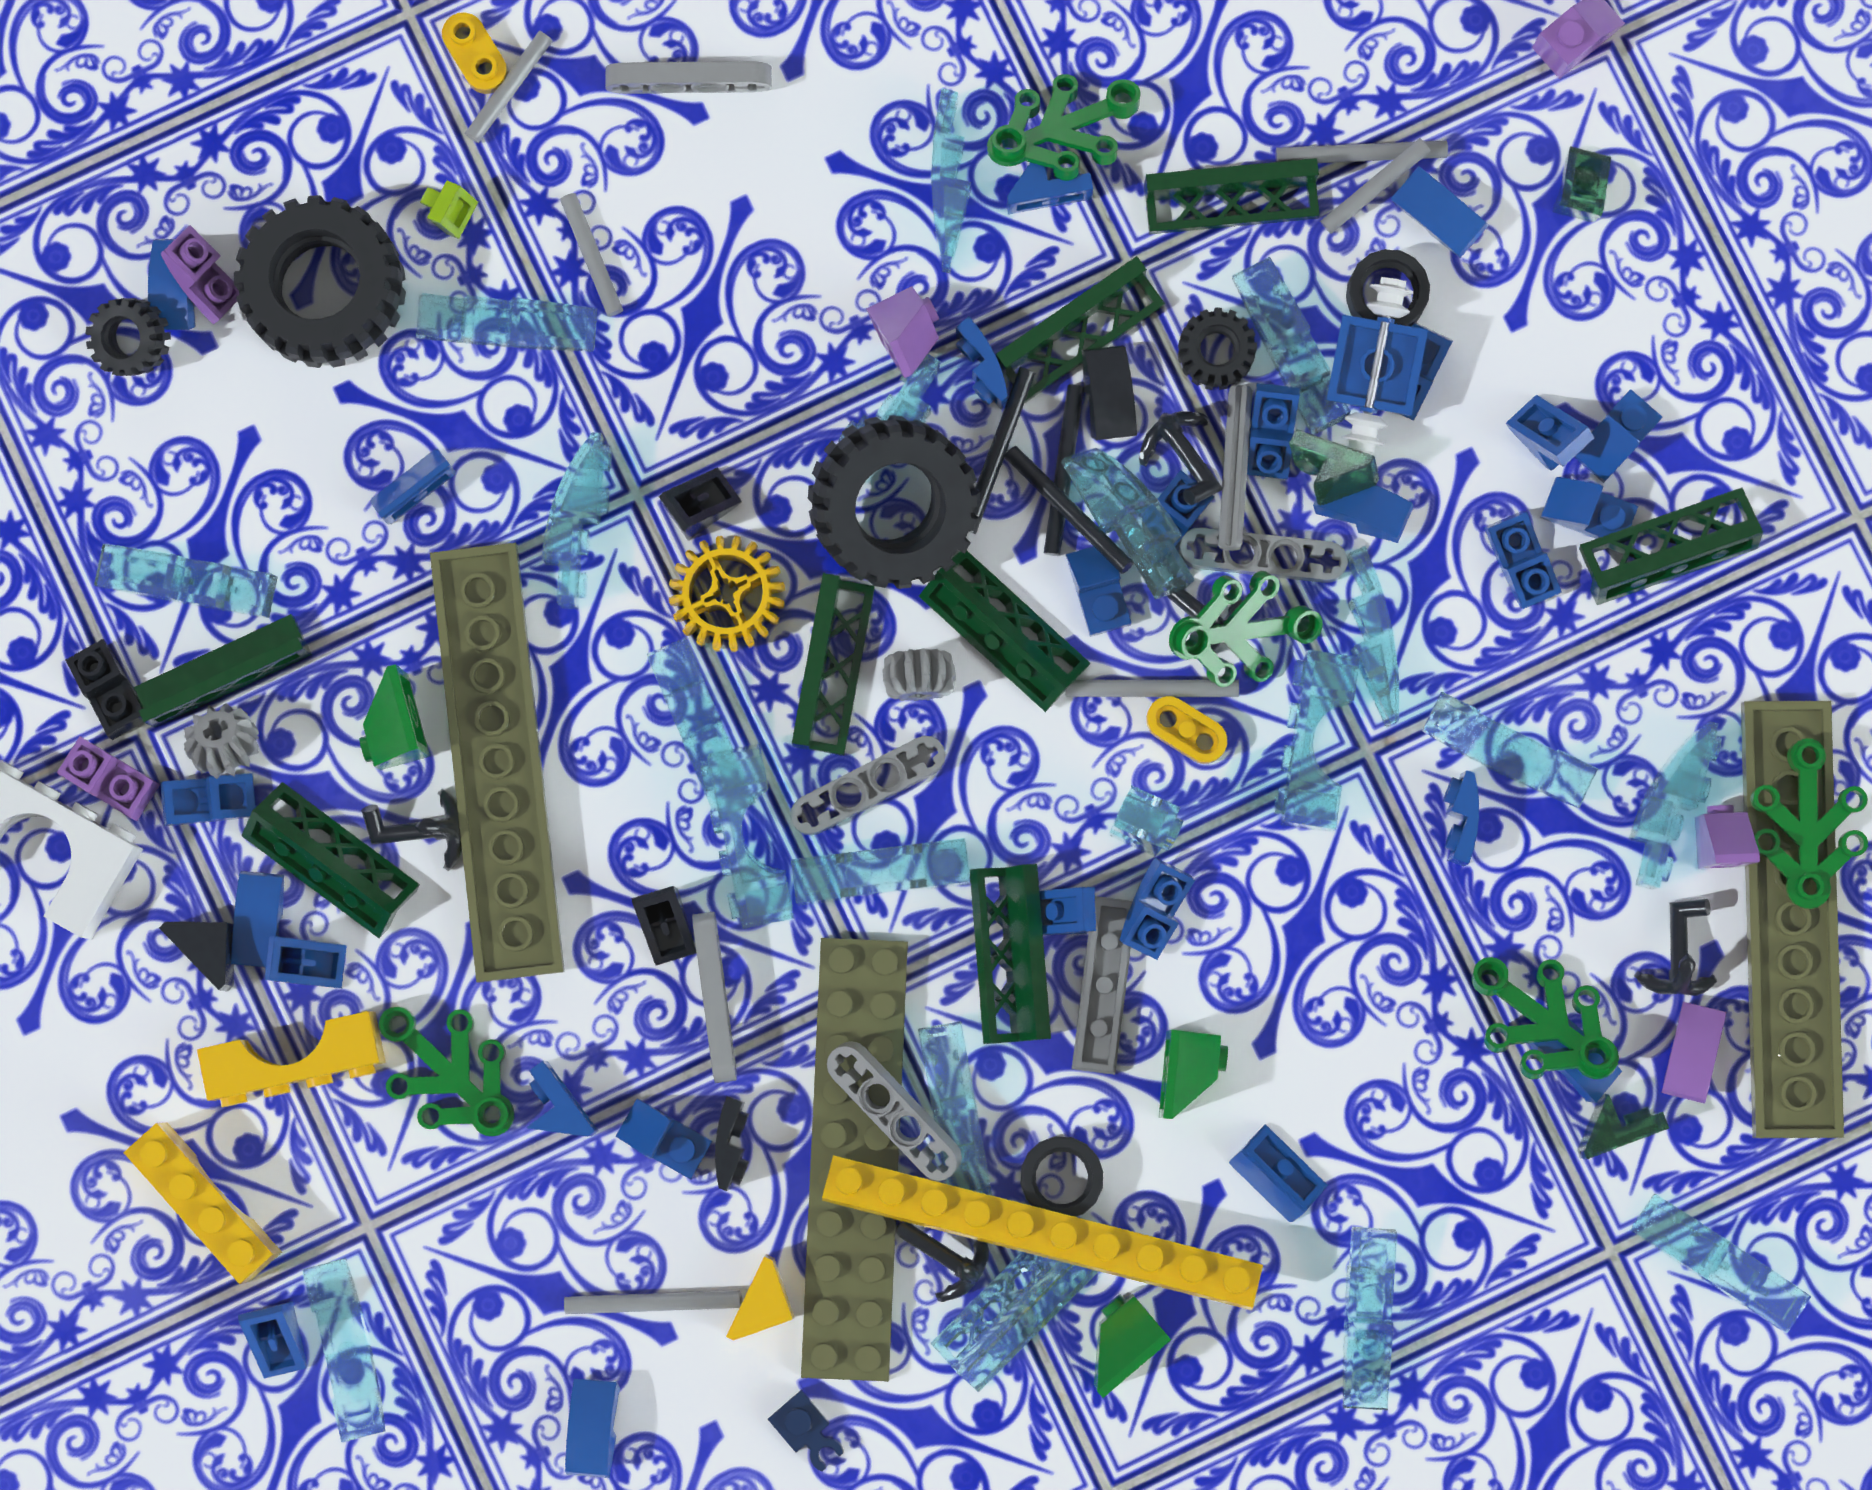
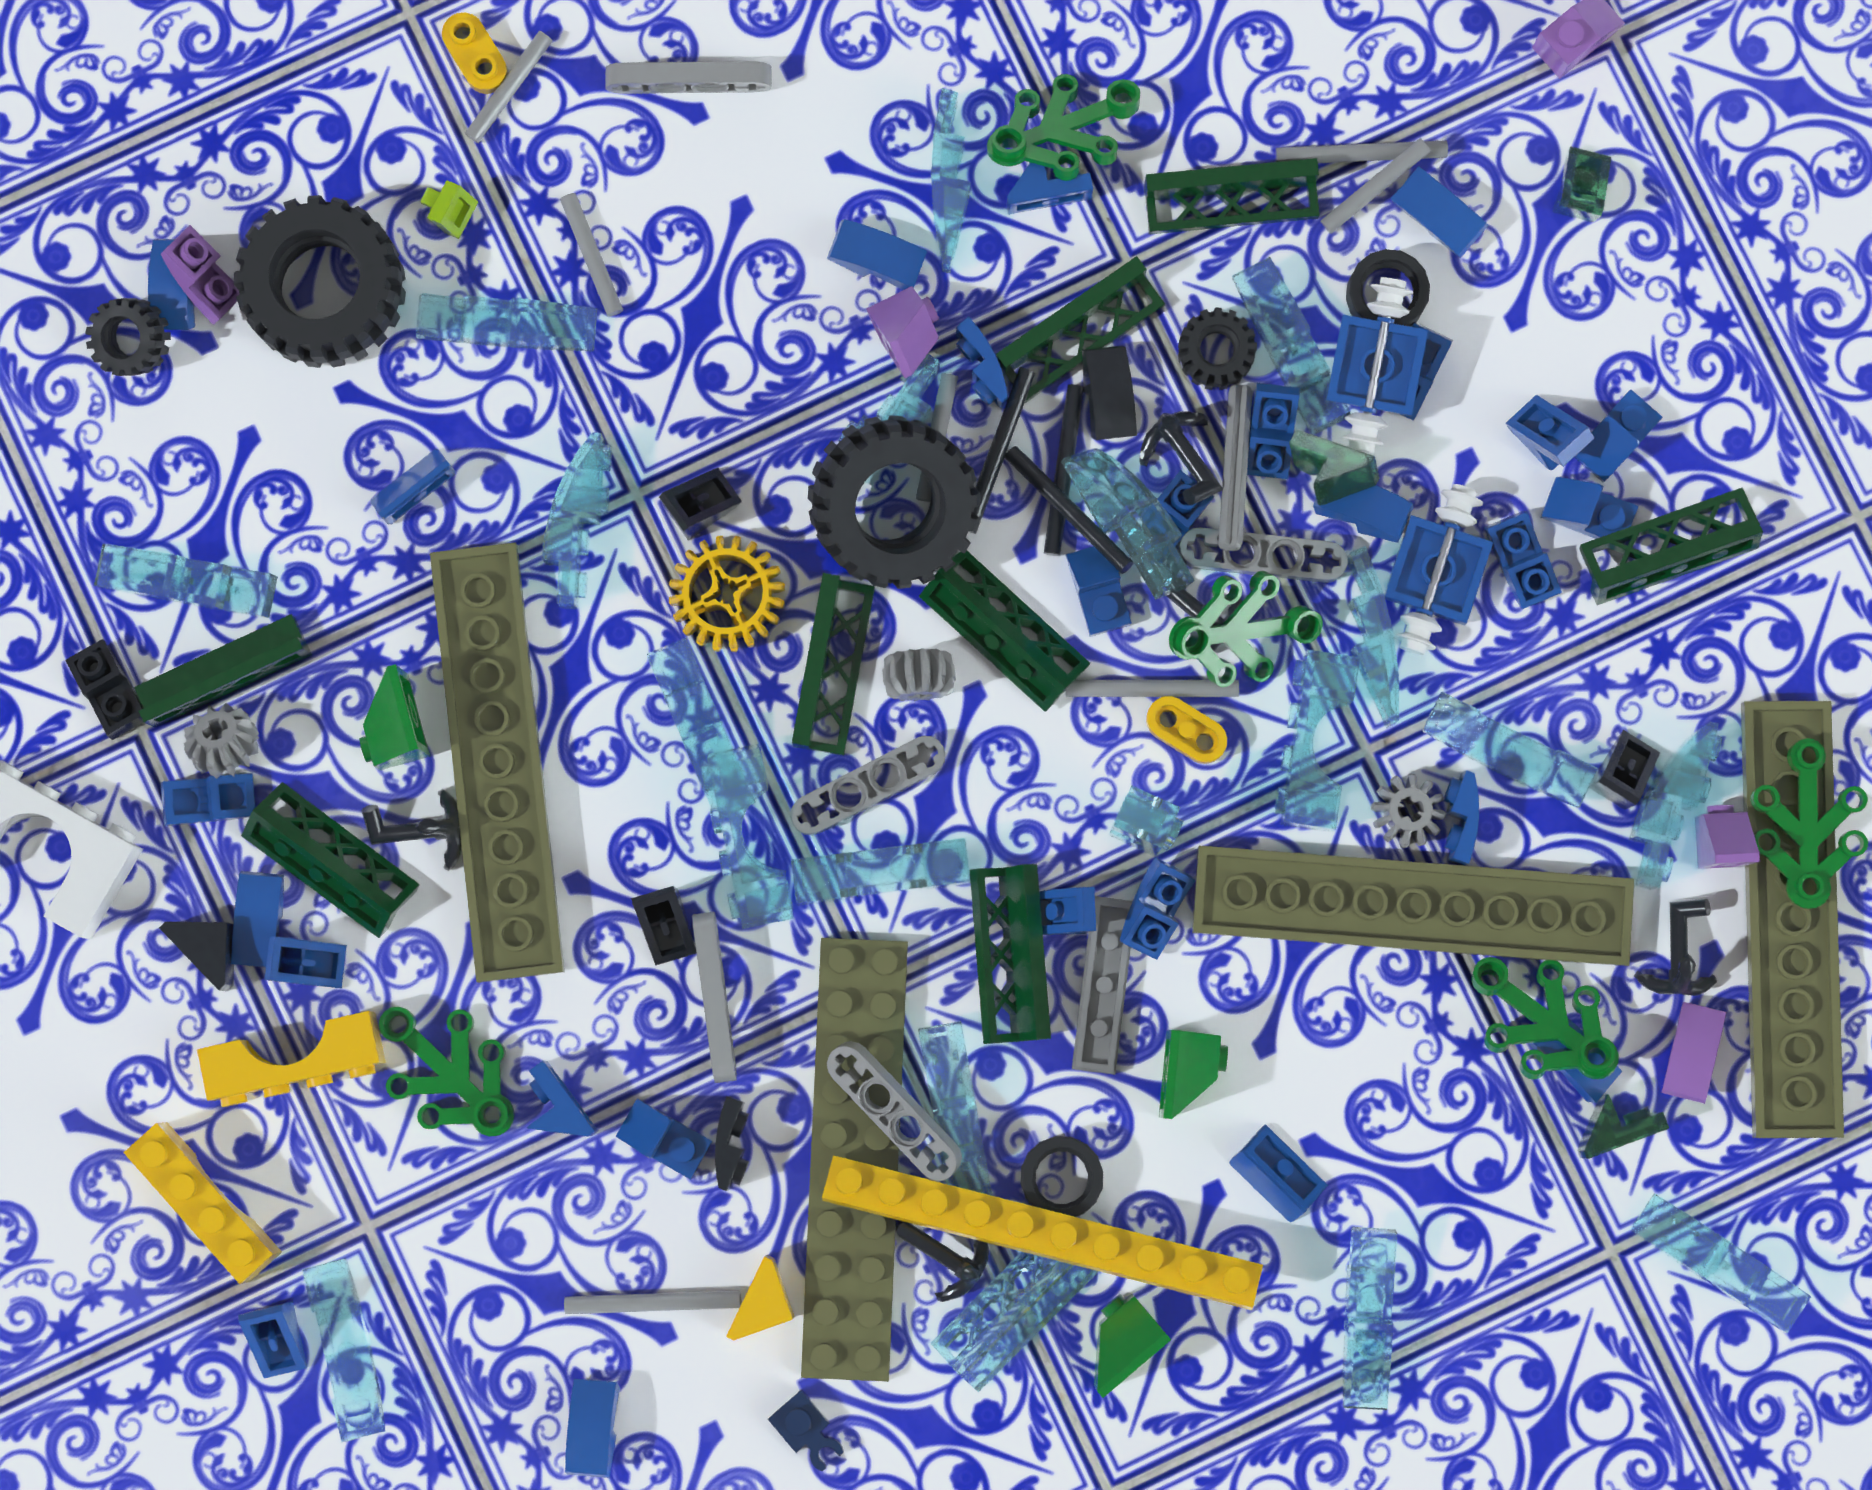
(108, 778): medium lavender slope -> none
(876, 253): none -> blue slope
(939, 422): none -> light grey bar
(1411, 796): none -> light grey gear
(1413, 905): none -> olive plate
(1438, 569): none -> blue plate
(1625, 771): none -> black slope

